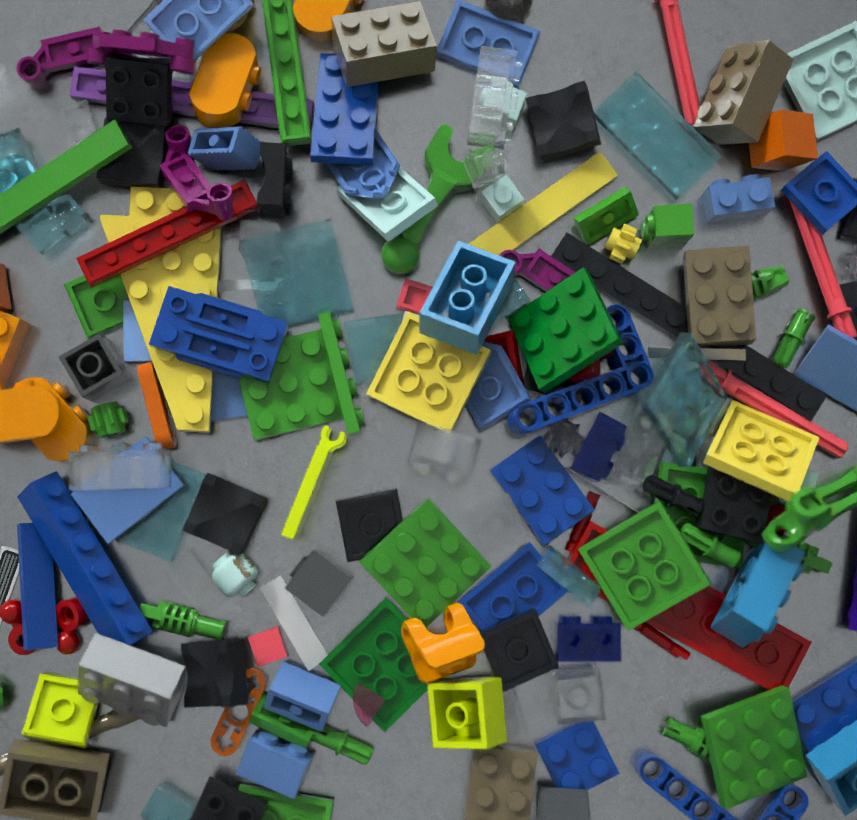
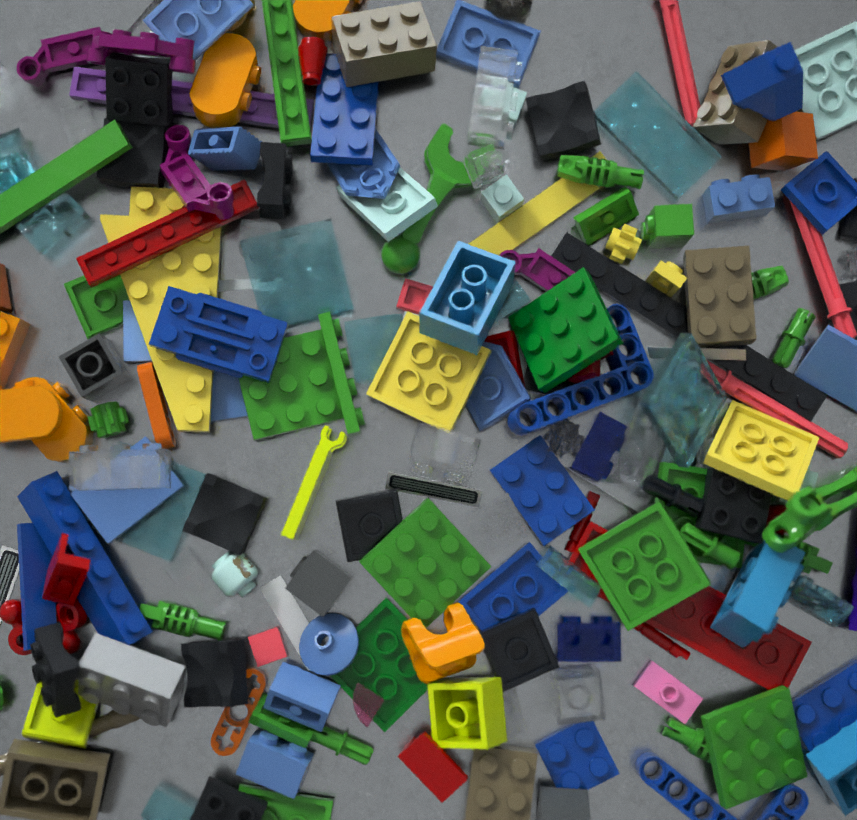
(55, 670): none -> black brick
(64, 575): none -> red panel
(312, 59): none -> red cone
(339, 650): none -> medium blue dish
(432, 766): none -> red panel
(433, 489): none -> sticker
(598, 172): none -> bright green hinge
(666, 278): none -> light yellow plate
(668, 692): none -> bright pink plate
(768, 83): none -> blue slope
(819, 601): none -> clear light blue slope

